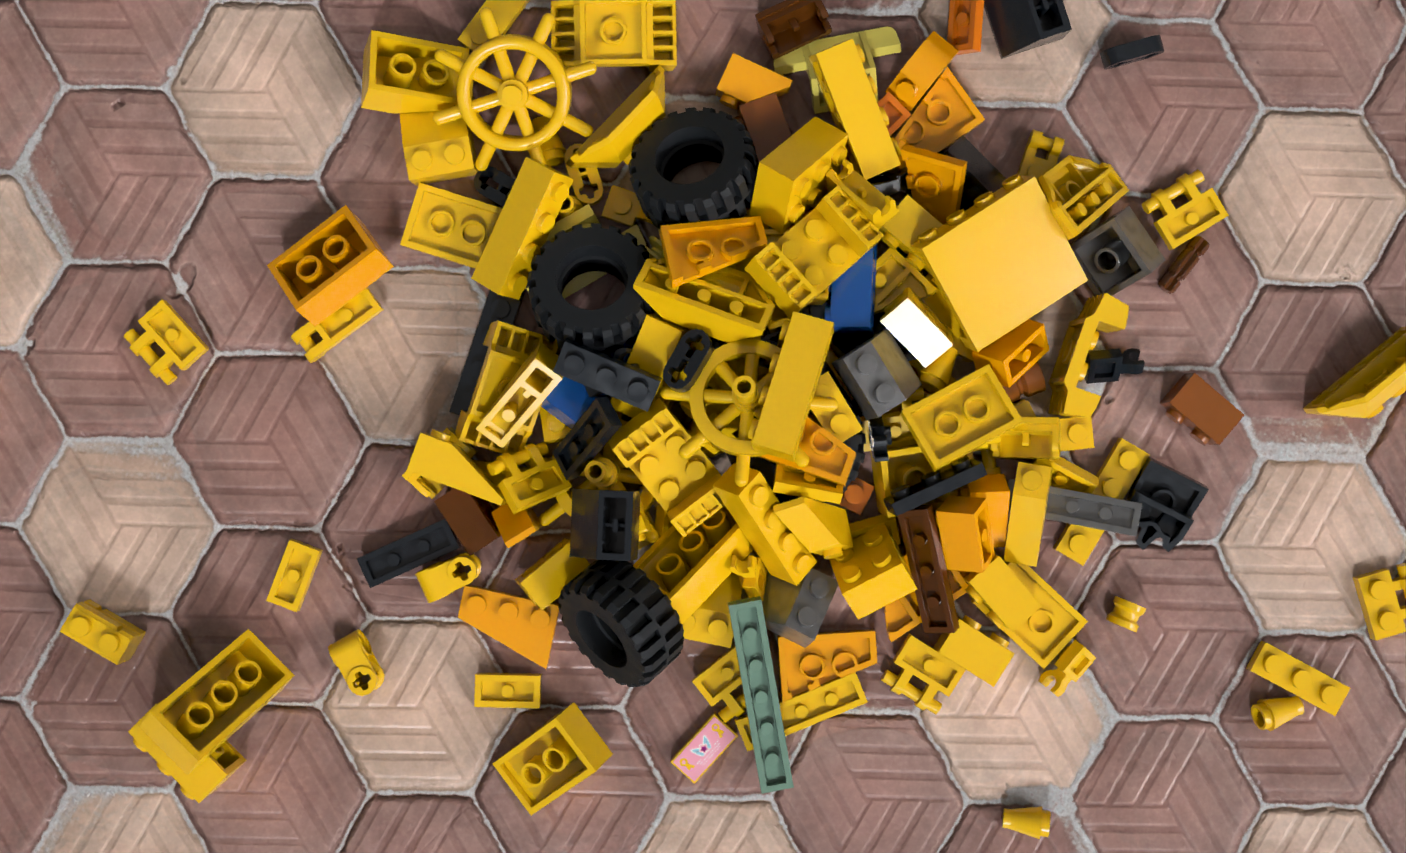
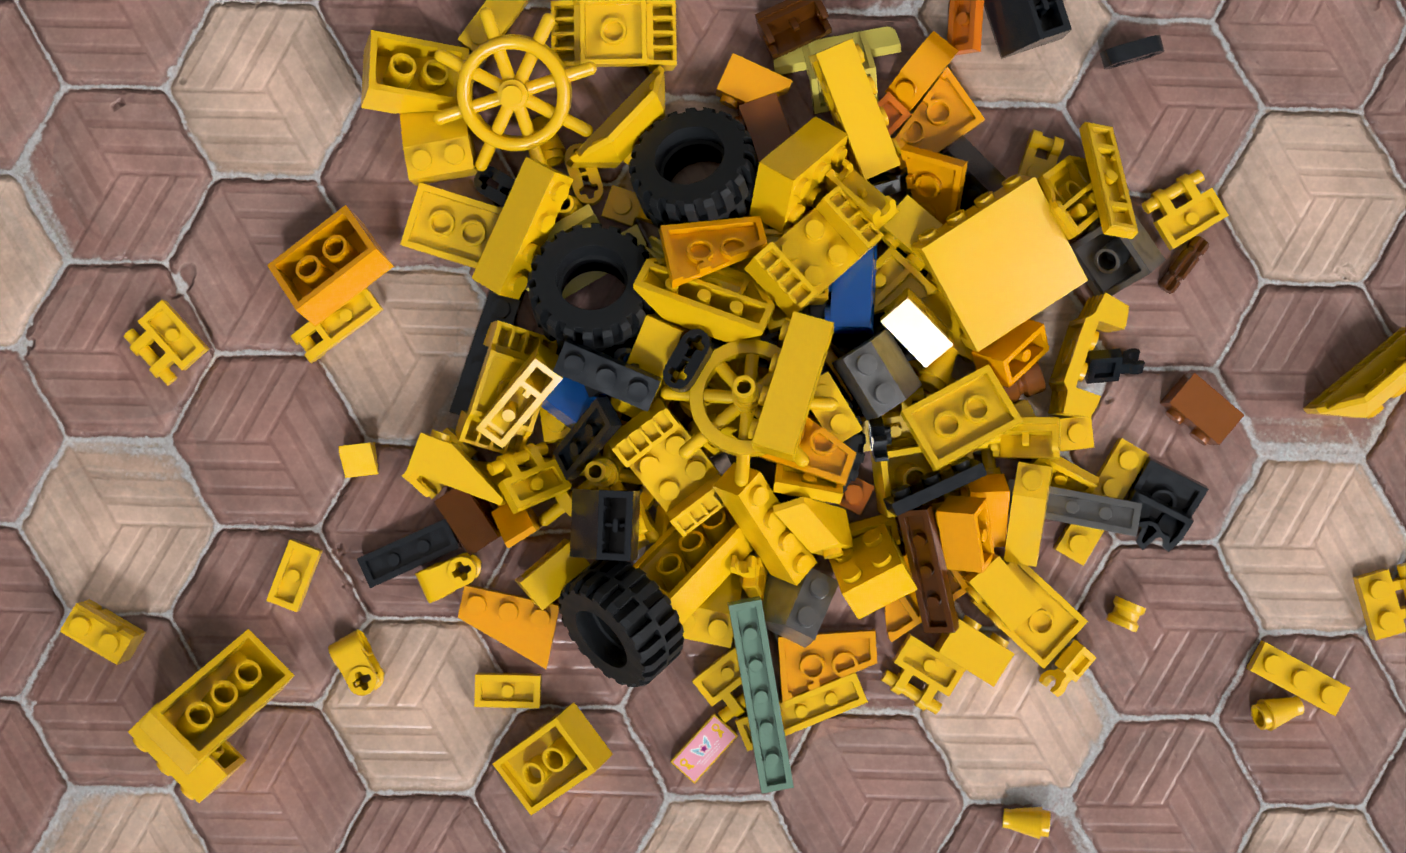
(359, 459): none -> yellow slope
(1108, 180): none -> yellow plate

